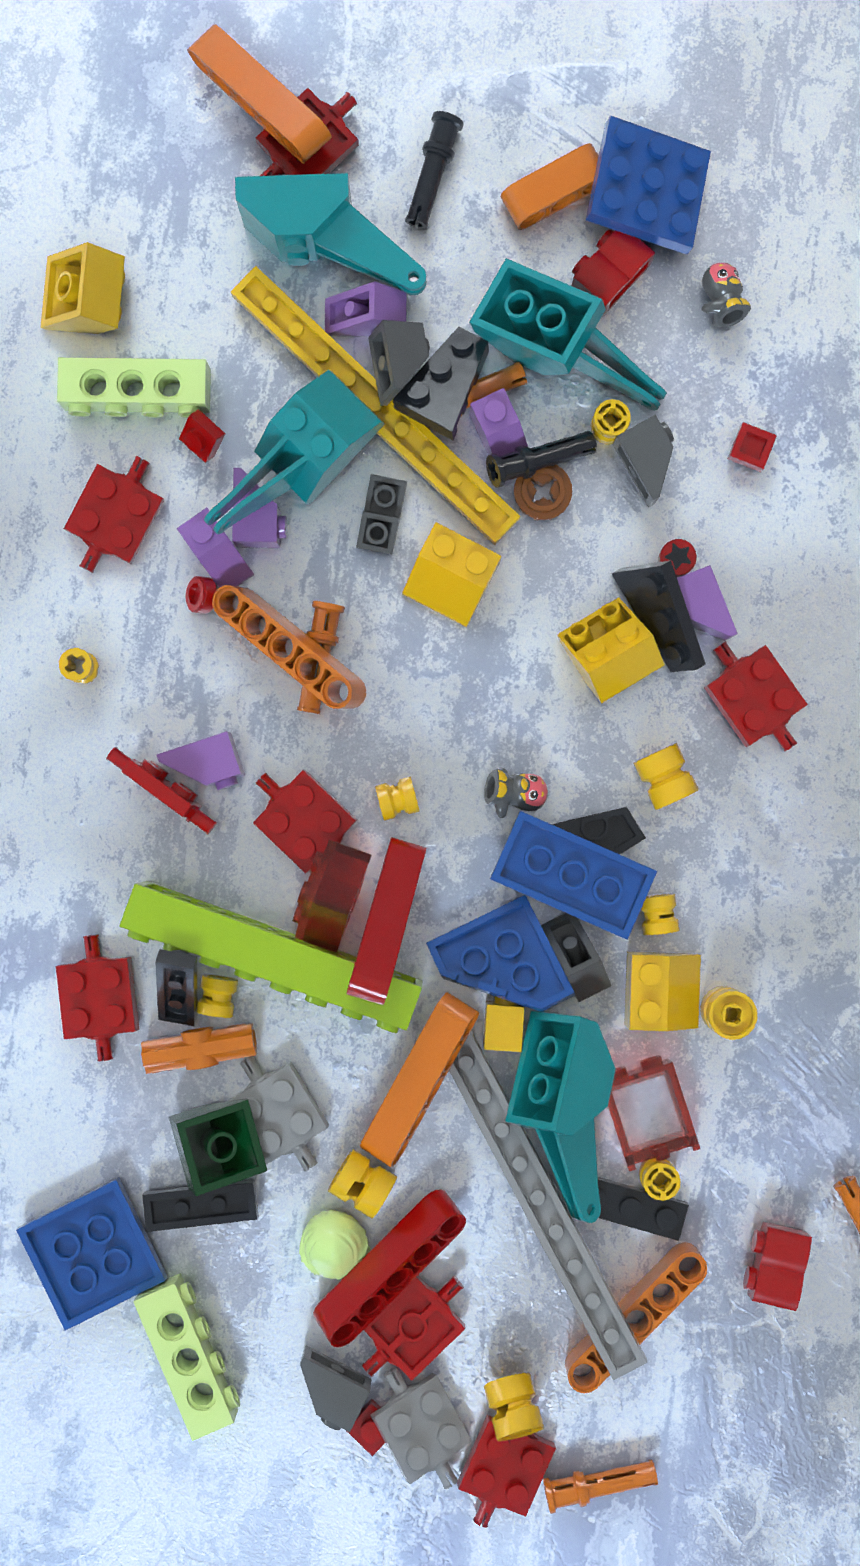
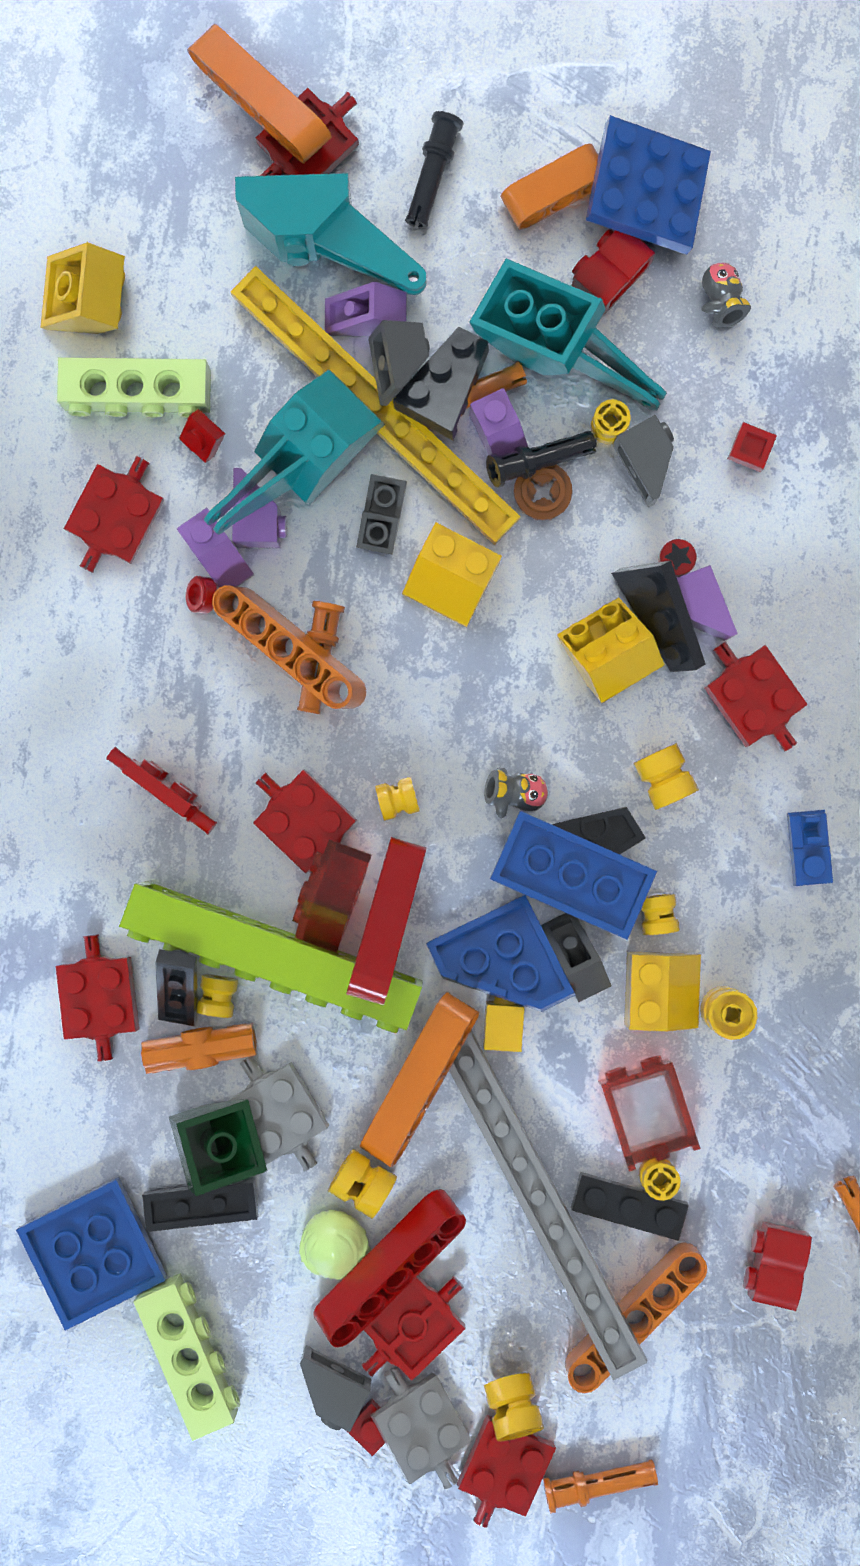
(67, 665): yellow bush -> none
(207, 761): medium lavender slope -> none
(558, 1092): teal slope -> none
(809, 848): none -> blue plate

